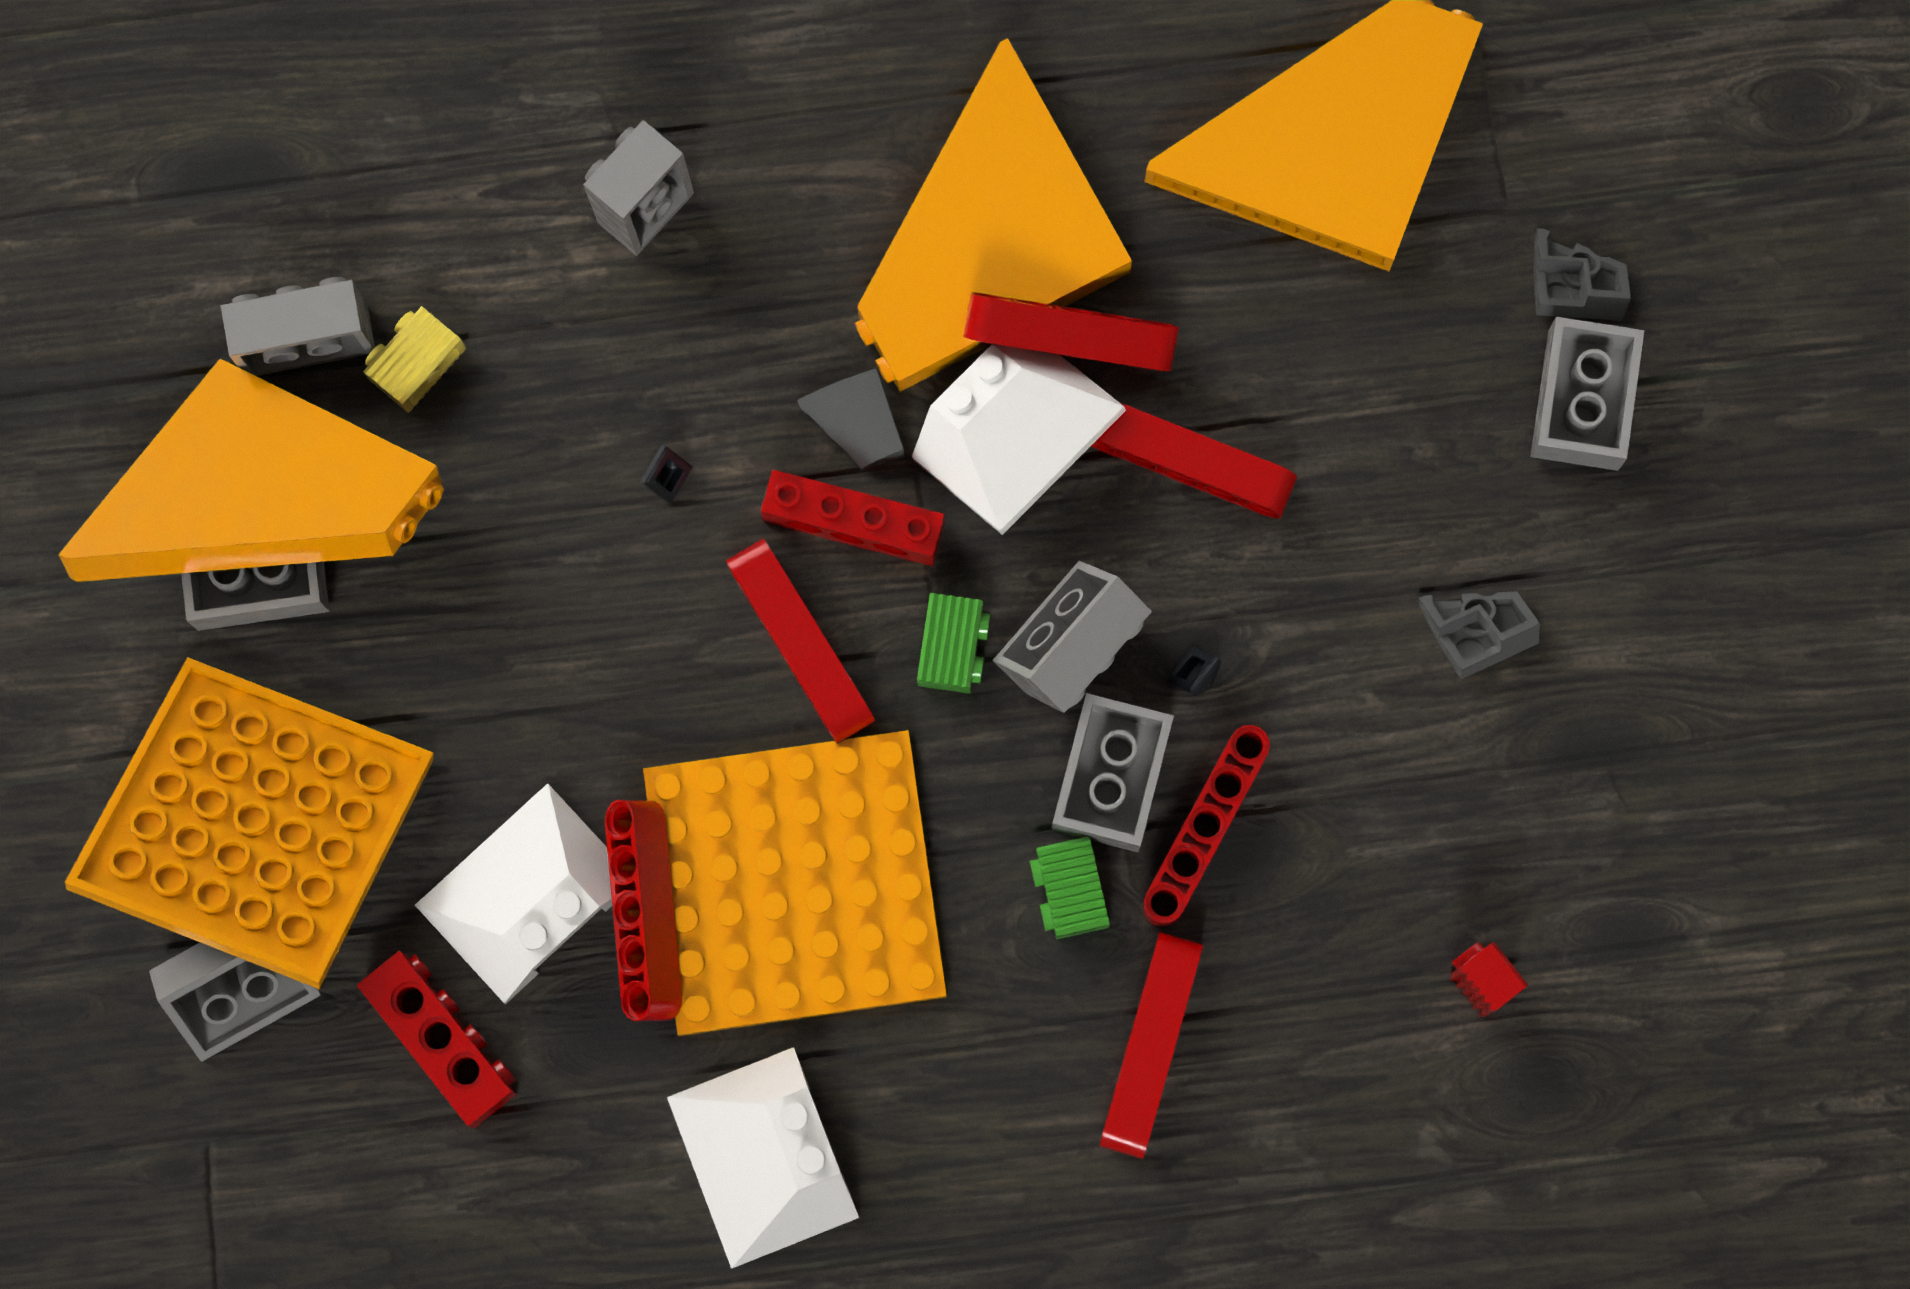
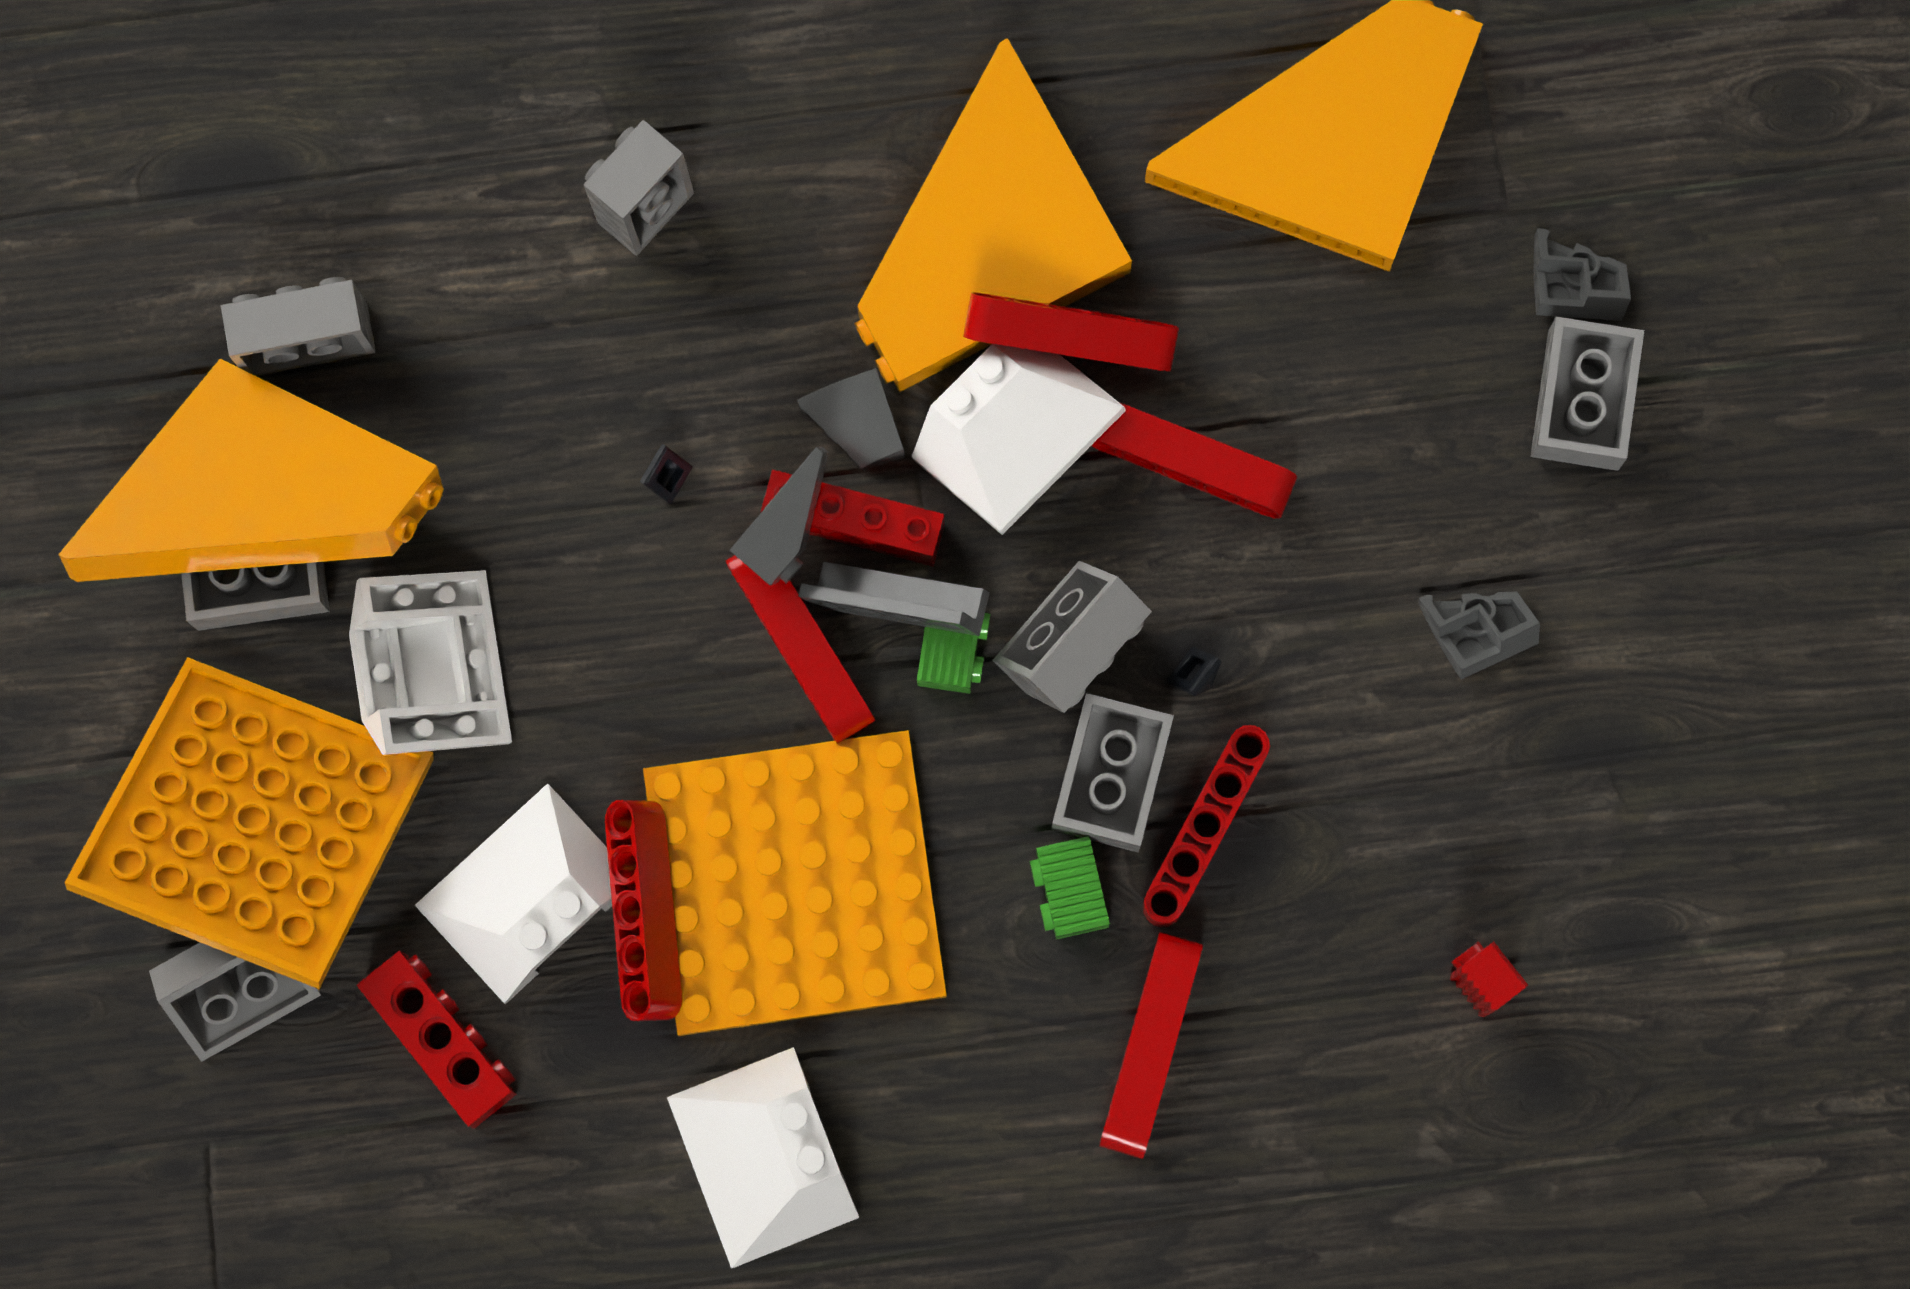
(413, 358): light yellow brick -> none
(428, 662): none -> white slope
(783, 527): none -> dark grey slope
(898, 598): none -> fence

